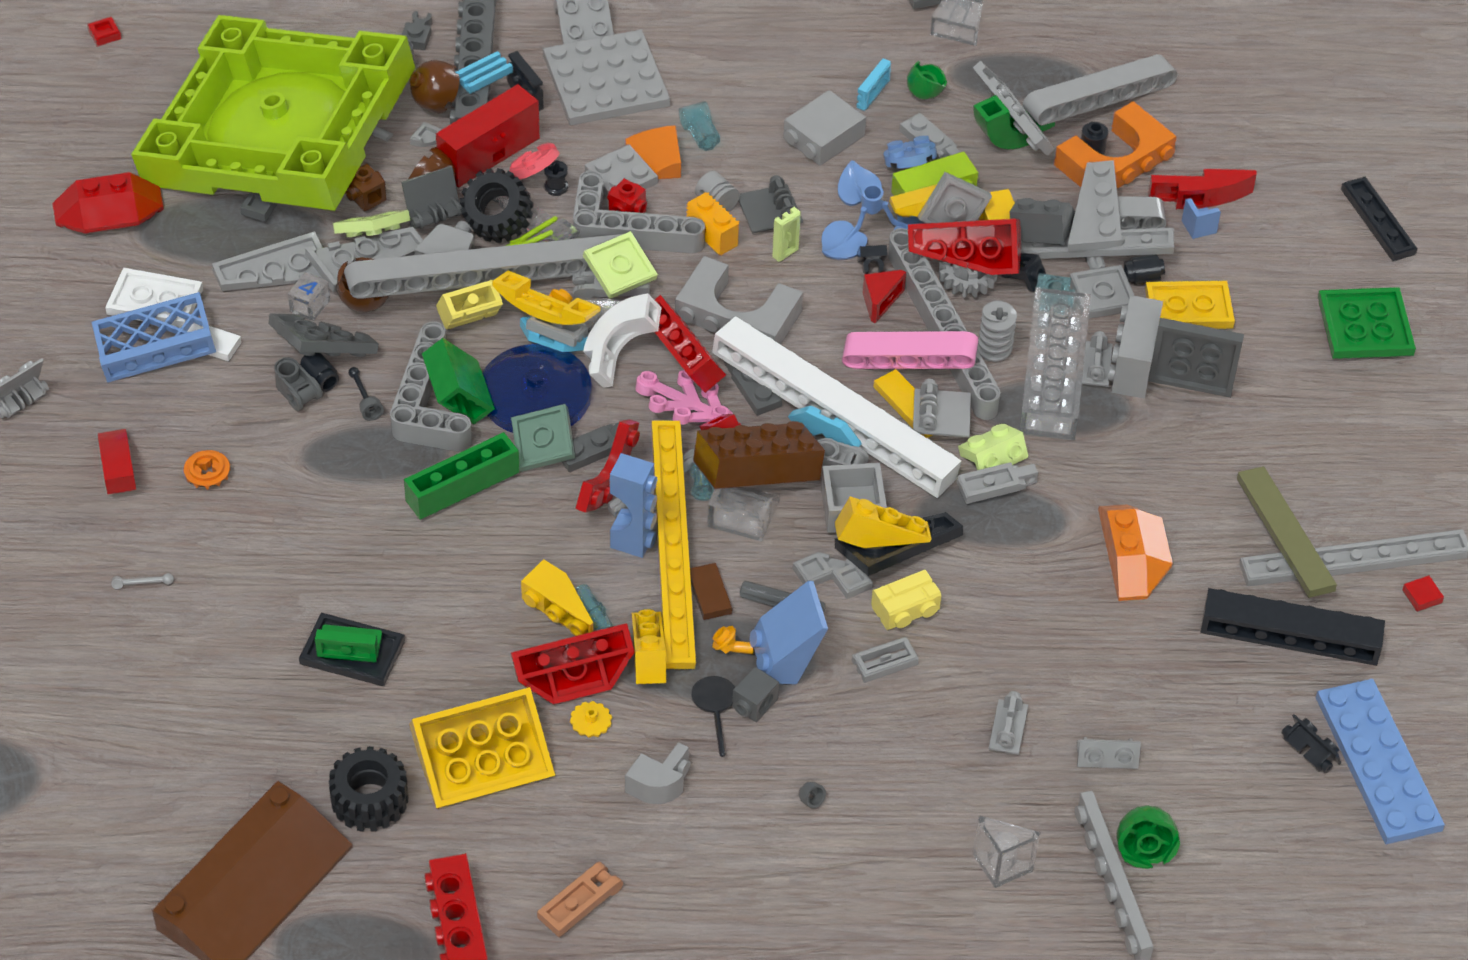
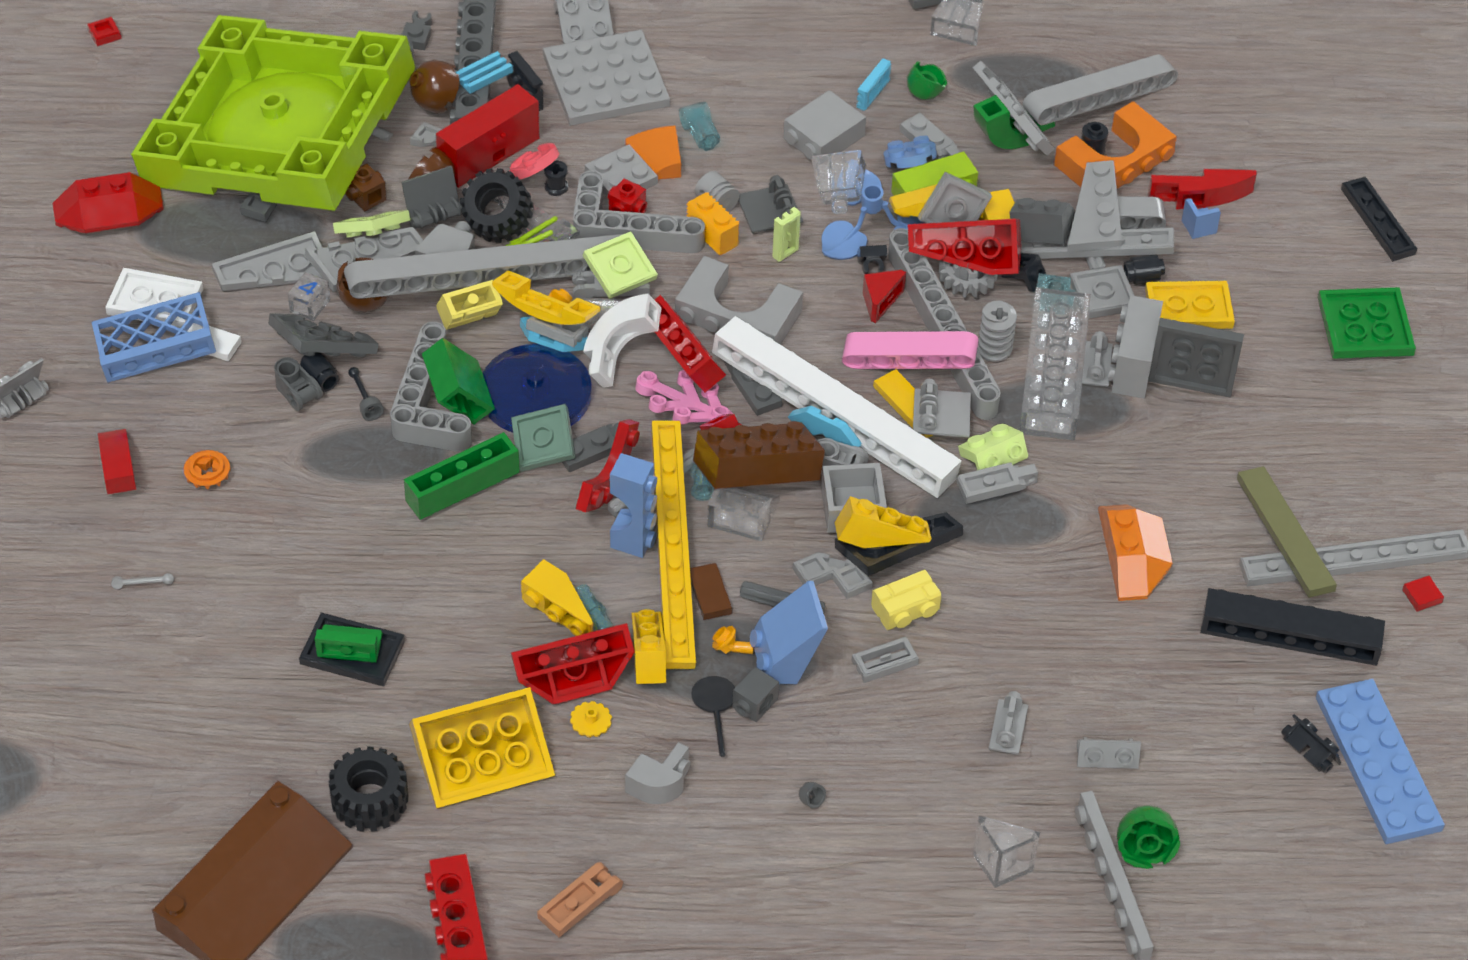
(839, 178): none -> clear torso

